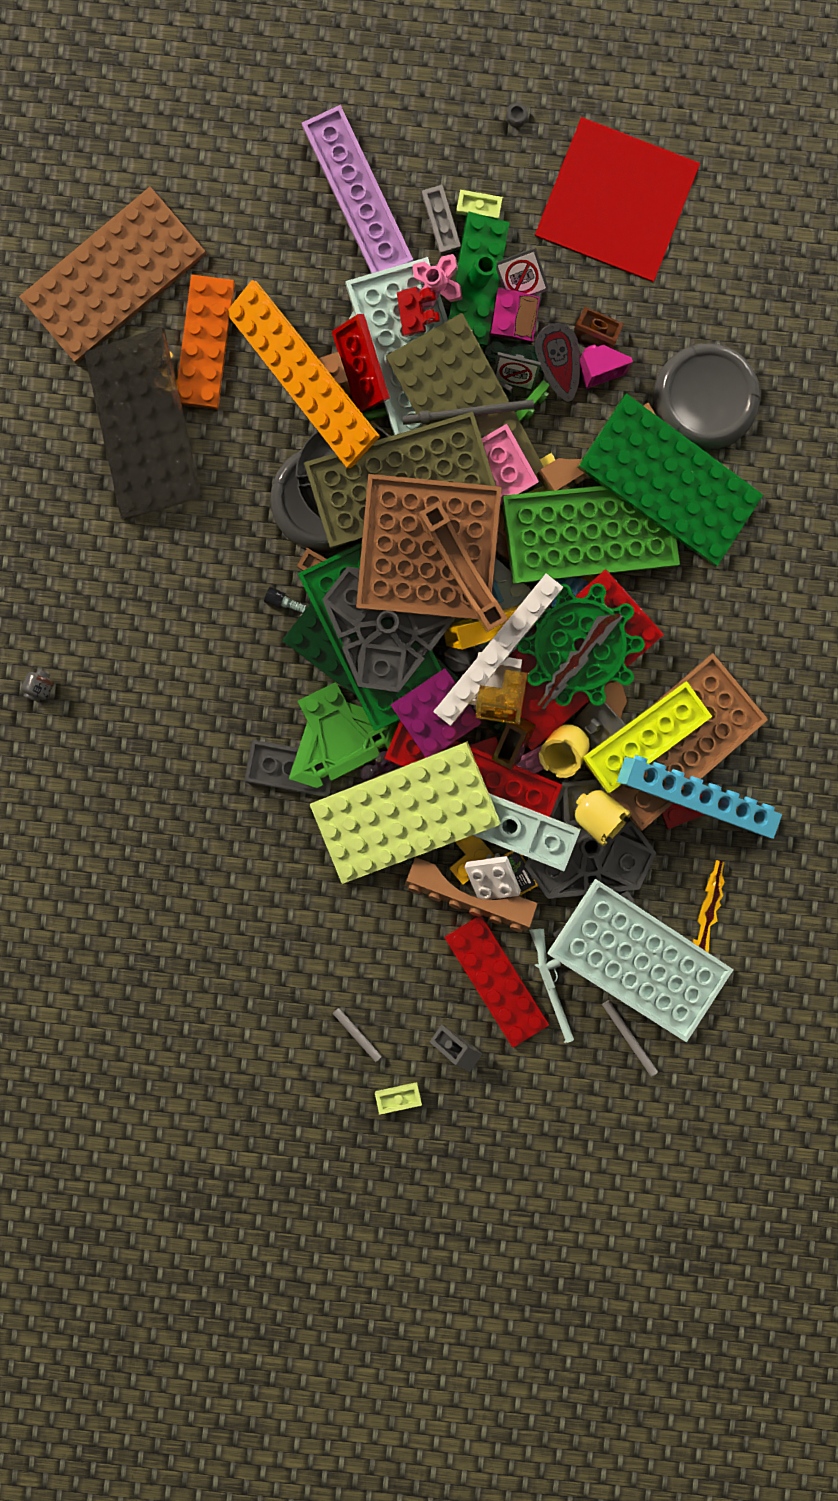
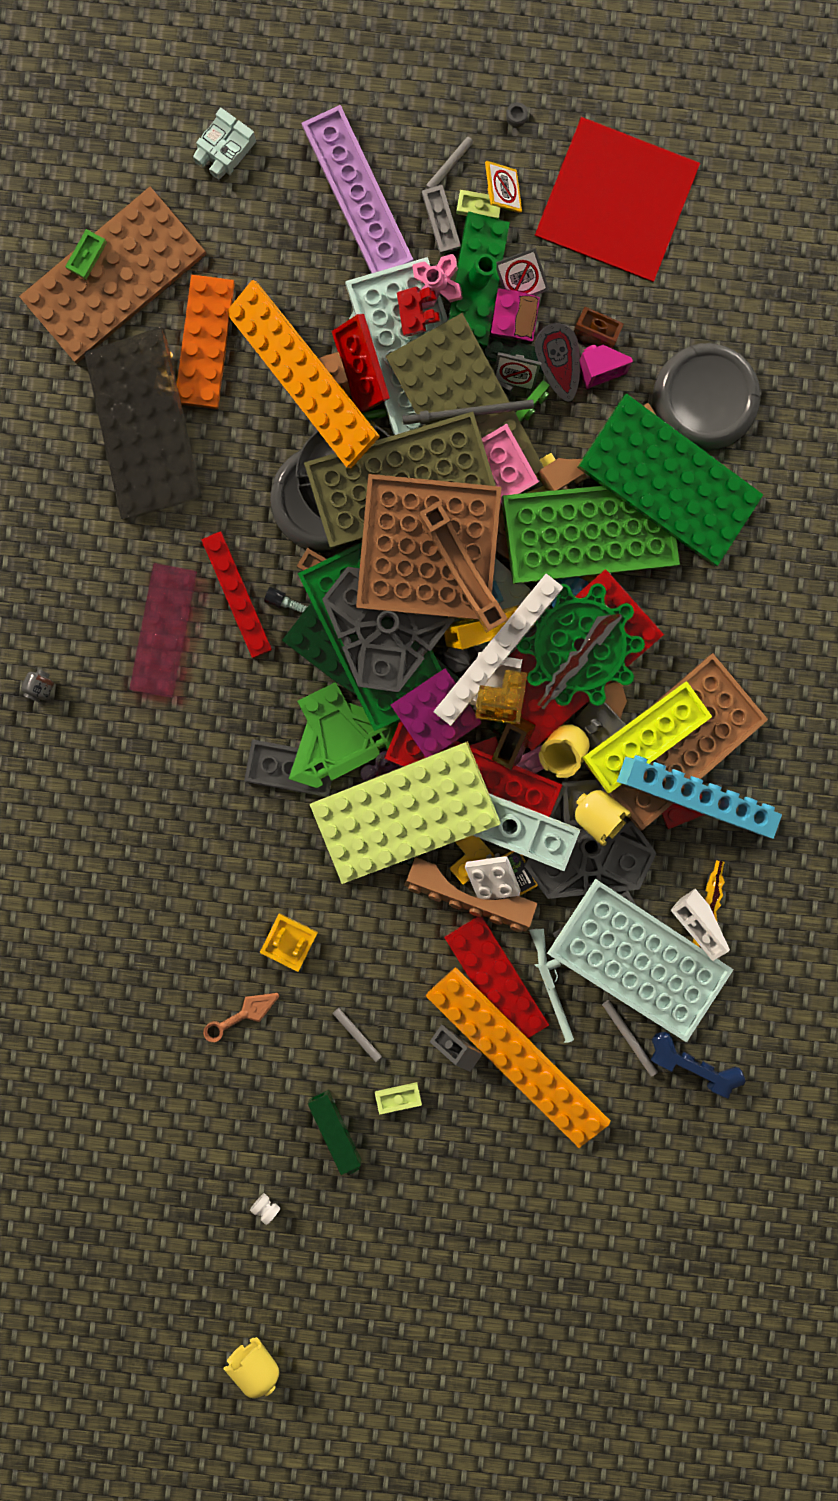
(86, 254): none -> bright green plate
(163, 630): none -> clear pink plate
(224, 144): none -> light aqua hips
(236, 594): none -> red plate
(253, 1008): none -> nougat piece
(253, 1369): none -> light yellow cylinder
(265, 1209): none -> white wheel
(288, 942): none -> yellow plate
(335, 1133): none -> dark green brick
(448, 165): none -> light grey bar
(503, 187): none -> piece
(517, 1058): none -> light orange plate
(701, 924): none -> white slope
(719, 1082): none -> dark blue plate

